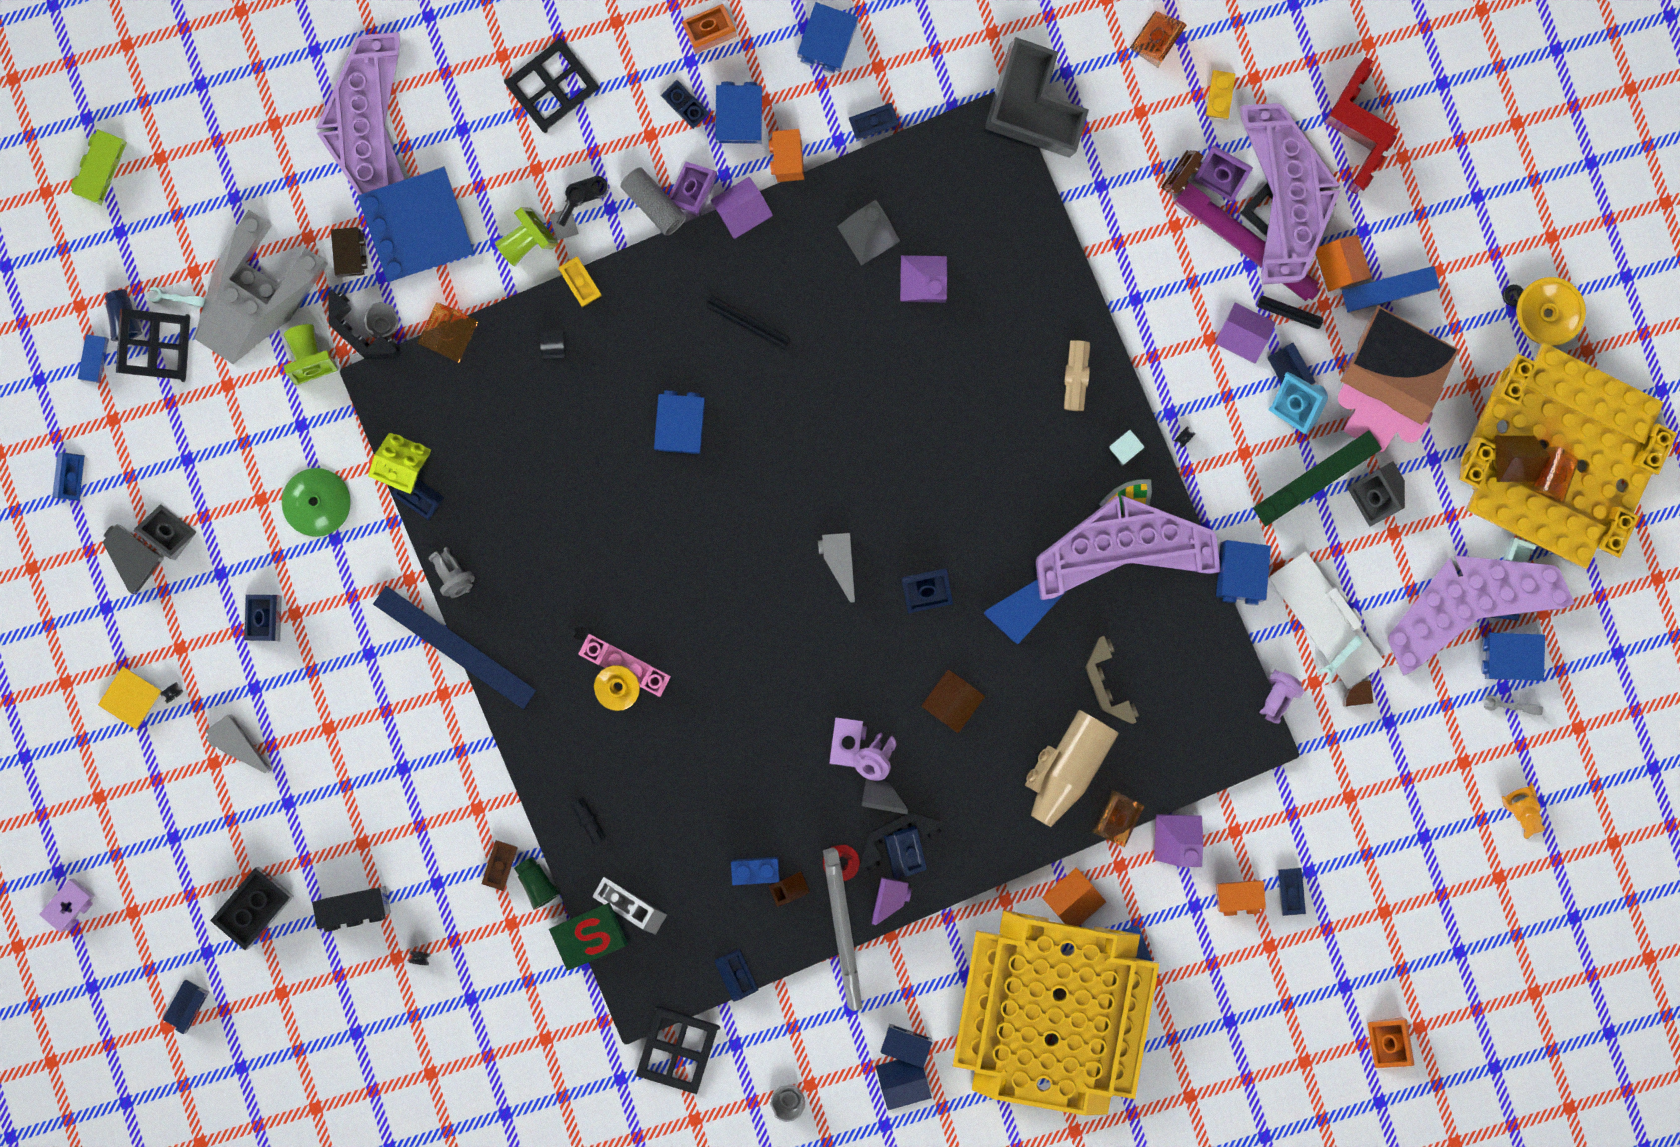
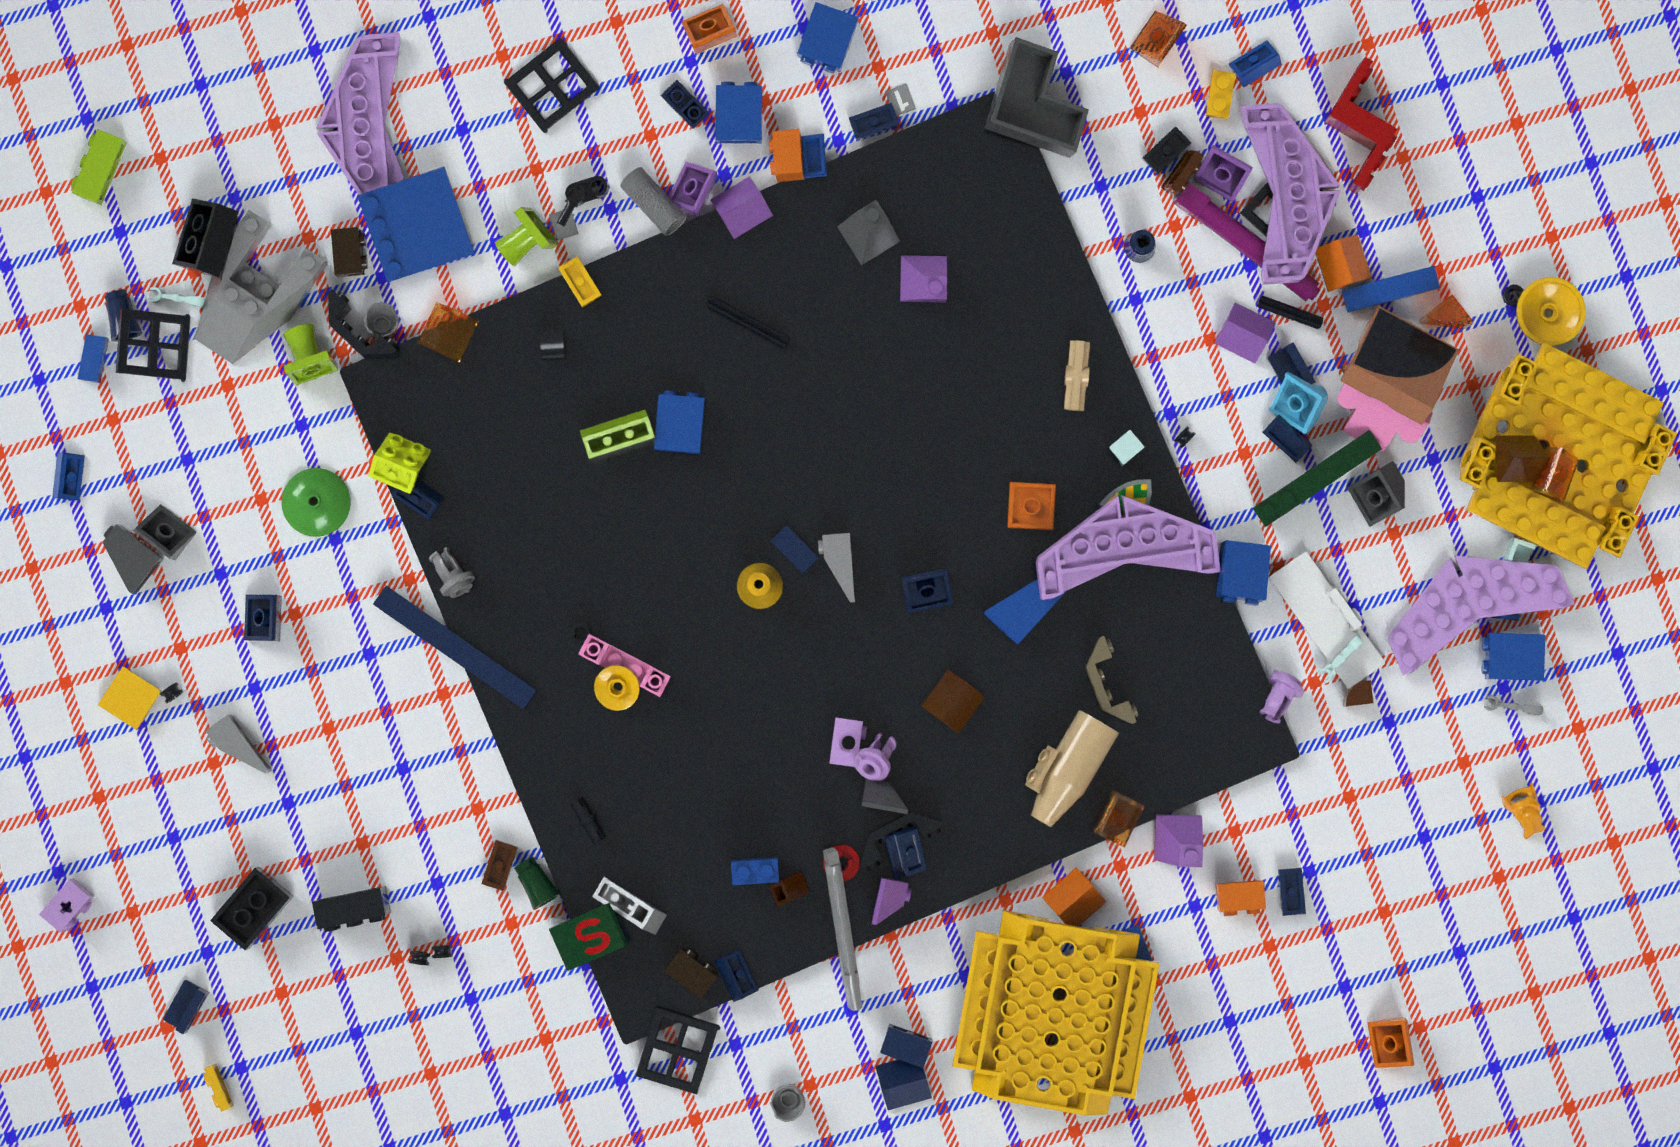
(205, 237): none -> black brick
(214, 1079): none -> yellow plate
(442, 951): none -> black bush
(617, 434): none -> lime brick
(691, 972): none -> dark brown brick
(764, 596): none -> yellow cone
(794, 549): none -> dark blue tile
(814, 156): none -> blue tile
(900, 99): none -> light grey sticker
(1031, 506): none -> orange tile
(1132, 248): none -> dark blue plant
(1166, 150): none -> black plate
(1255, 63): none -> blue slope
(1287, 438): none -> dark blue tile
(1448, 314): none -> clear orange slope

